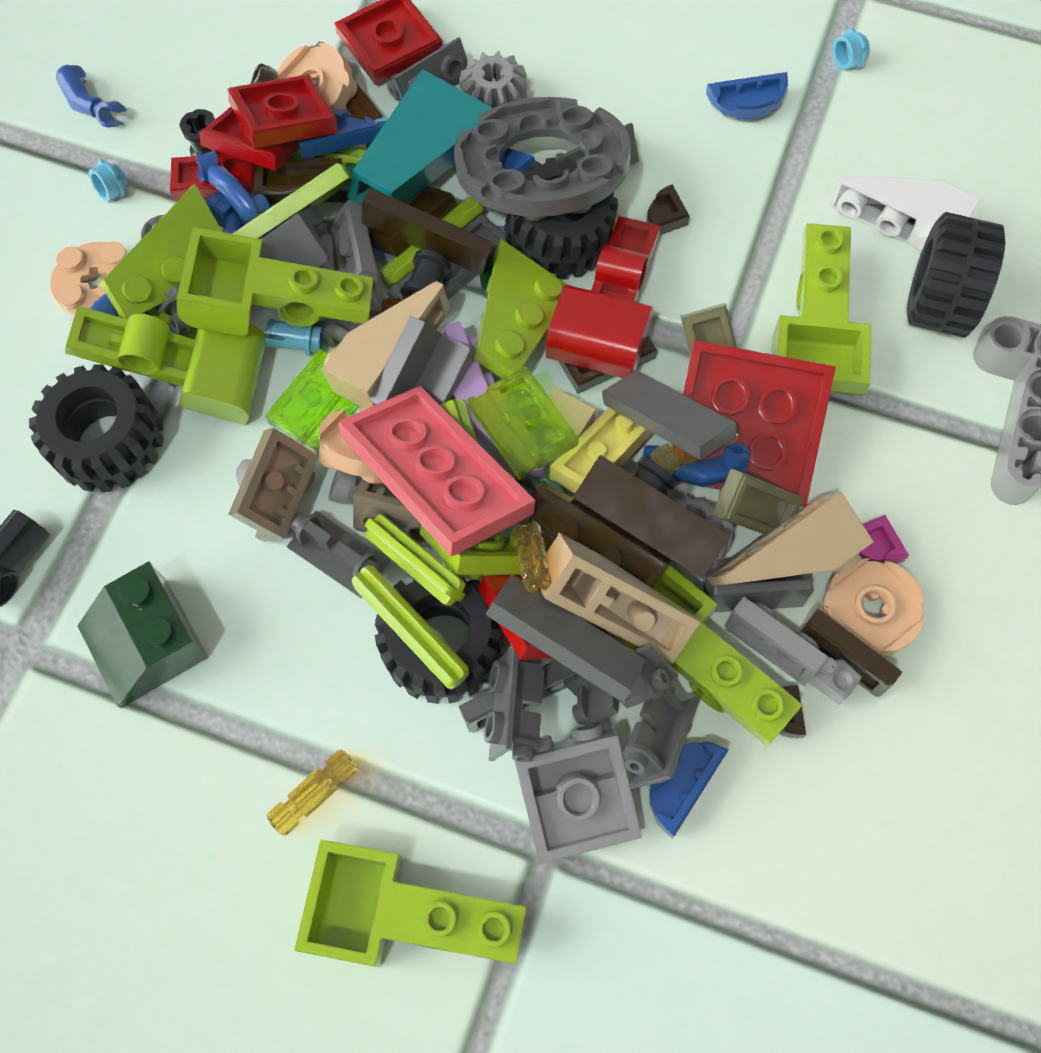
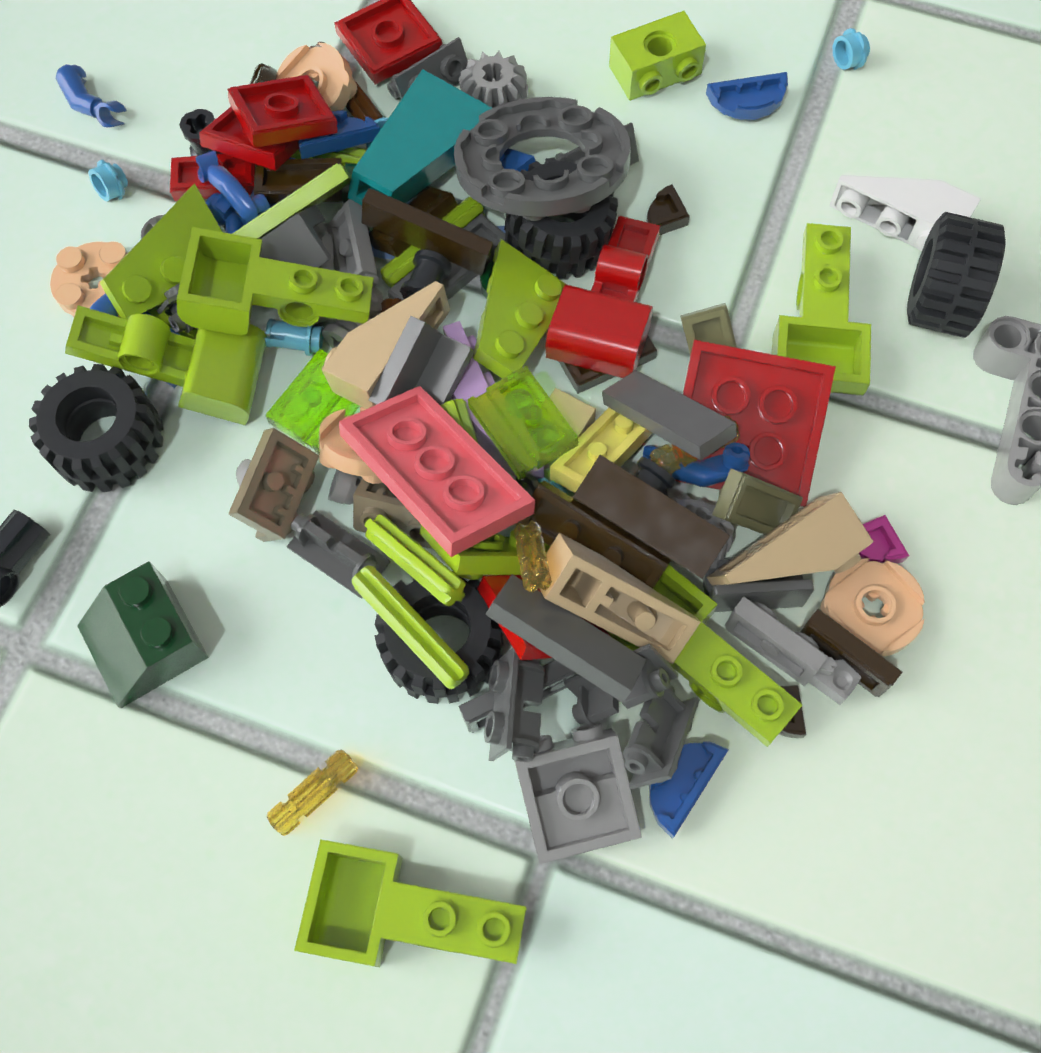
(657, 55): none -> lime brick

